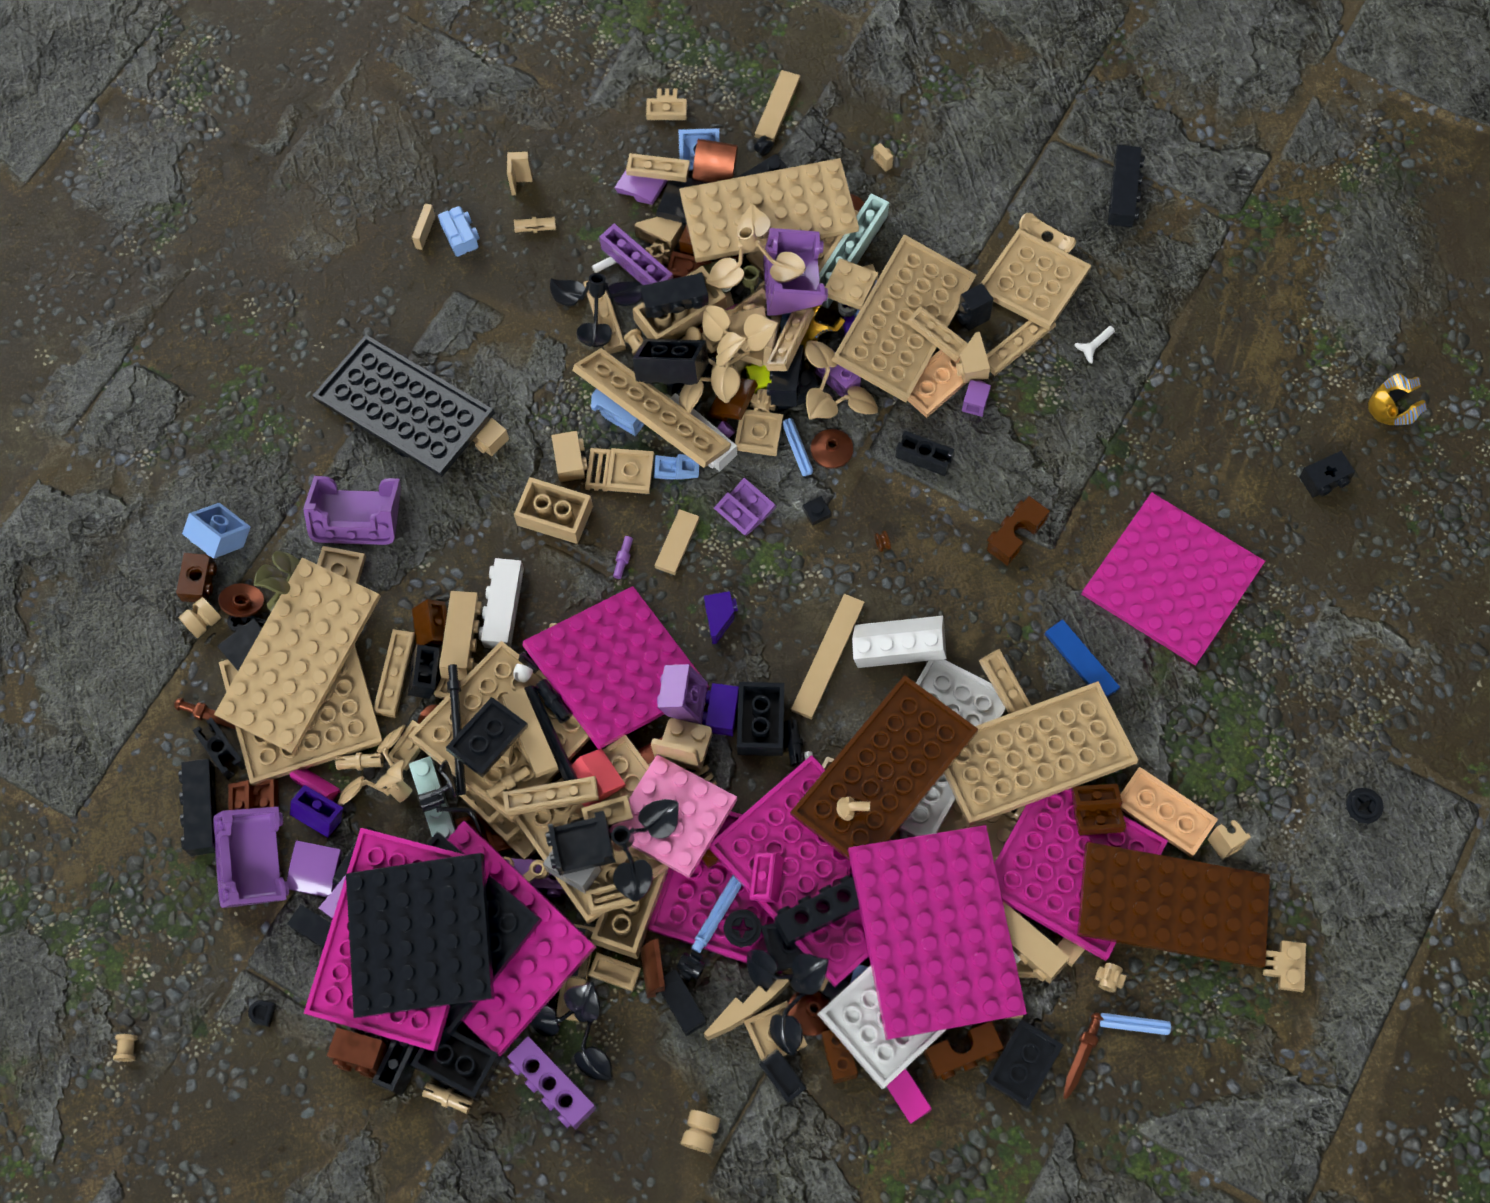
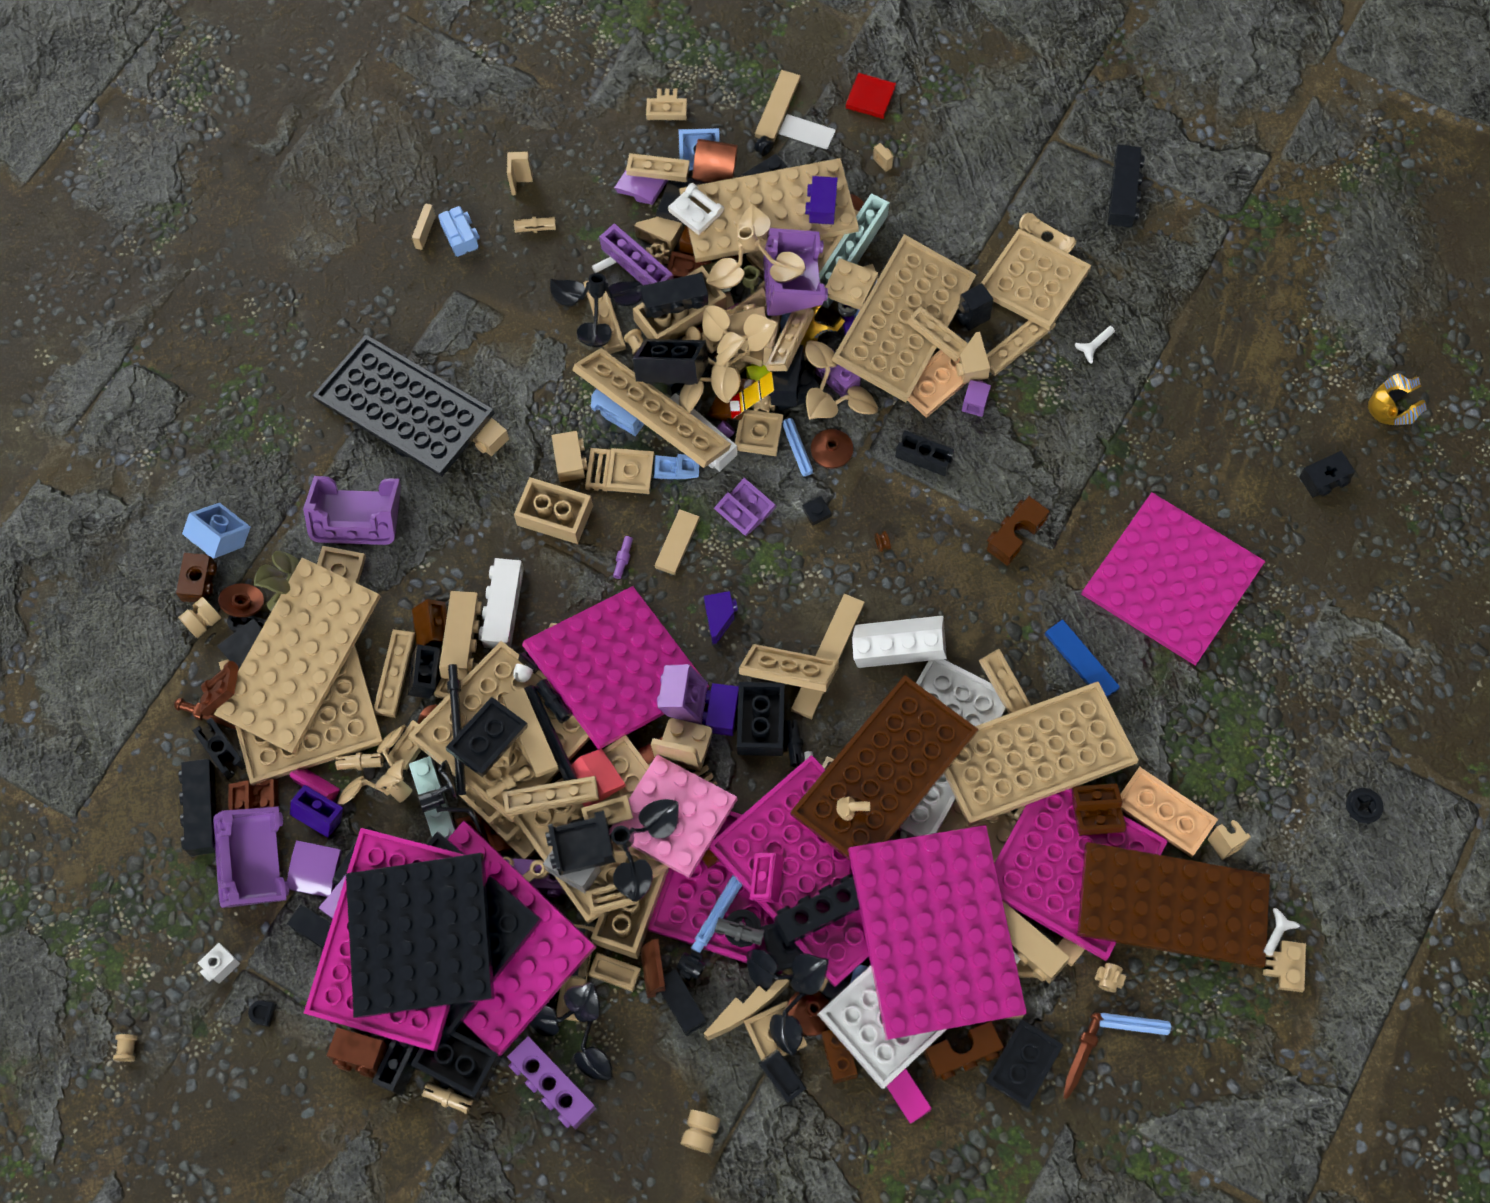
(218, 964): none -> white brick
(219, 688): none -> copper plate
(692, 214): none -> white plate
(739, 931): none -> dark grey pin
(751, 395): none -> yellow sticker
(789, 667): none -> tan tile
(806, 131): none -> white sticker
(822, 201): none -> dark purple brick
(870, 95): none -> red tile
(1282, 925): none -> white piece

